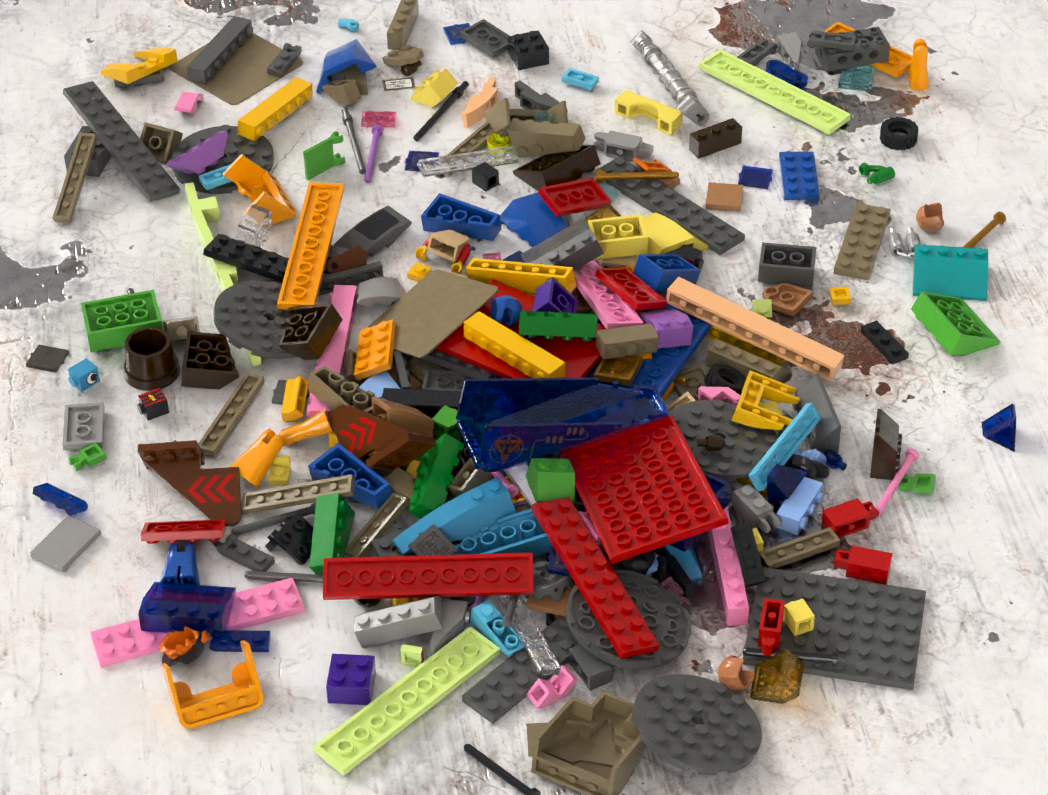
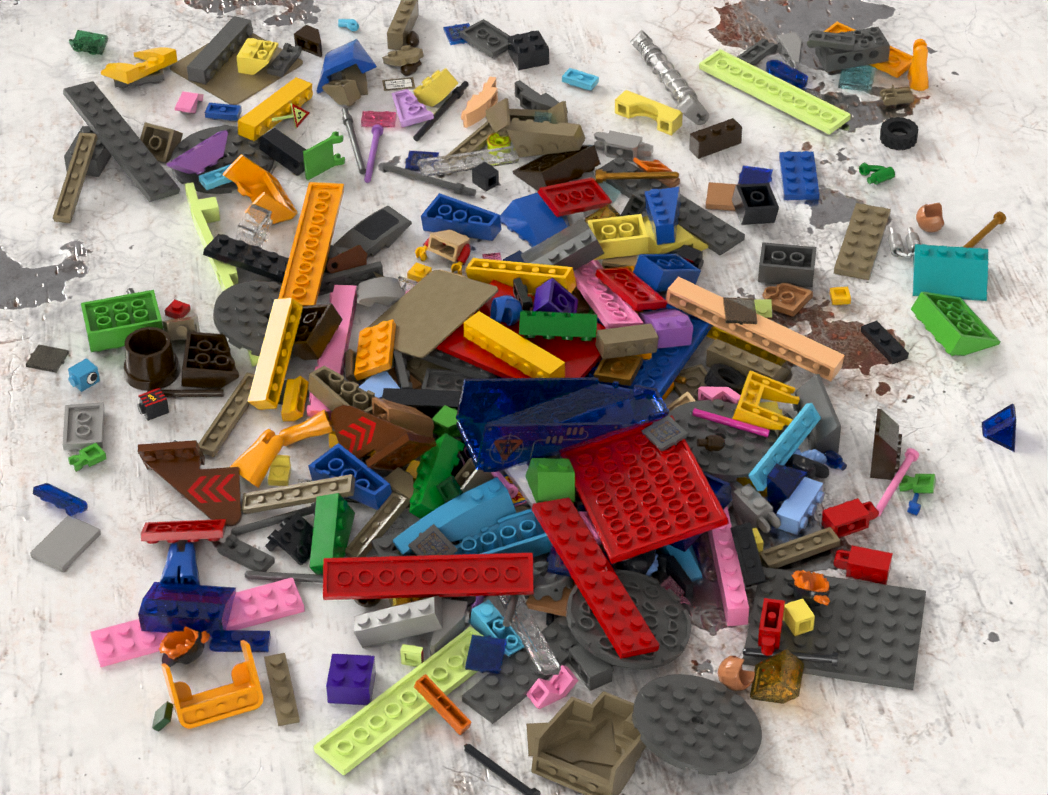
(89, 42): none -> clear green bracket
(162, 716): none -> dark green tile
(177, 309): none -> red plate
(193, 393): none -> dark brown bar
(223, 111): none -> blue plate
(255, 55): none -> light yellow slope
(275, 354): none -> yellow brick
(281, 689): none -> dark tan plate
(283, 150): none -> black brick
(298, 115): none -> piece
(309, 40): none -> dark brown slope
(406, 284): none -> clear slope
(410, 109): none -> lavender wing
(412, 39): none -> dark brown cylinder
(442, 704): none -> orange piece
(449, 489): none -> dark green tile
(458, 187): none -> dark grey bar
(485, 654): none -> clear blue piece
(521, 293): none -> pearl dark grey plate
(634, 206): none -> pearl dark grey tile
(663, 213): none -> blue wedge
(665, 433): none -> dark grey piece
(731, 422): none -> dark pink bar
(740, 310): none -> clear smoke piece
(755, 203): none -> black brick
(810, 587): none -> orange hair
(896, 96): none -> dark tan arm
(914, 507): none -> blue hand

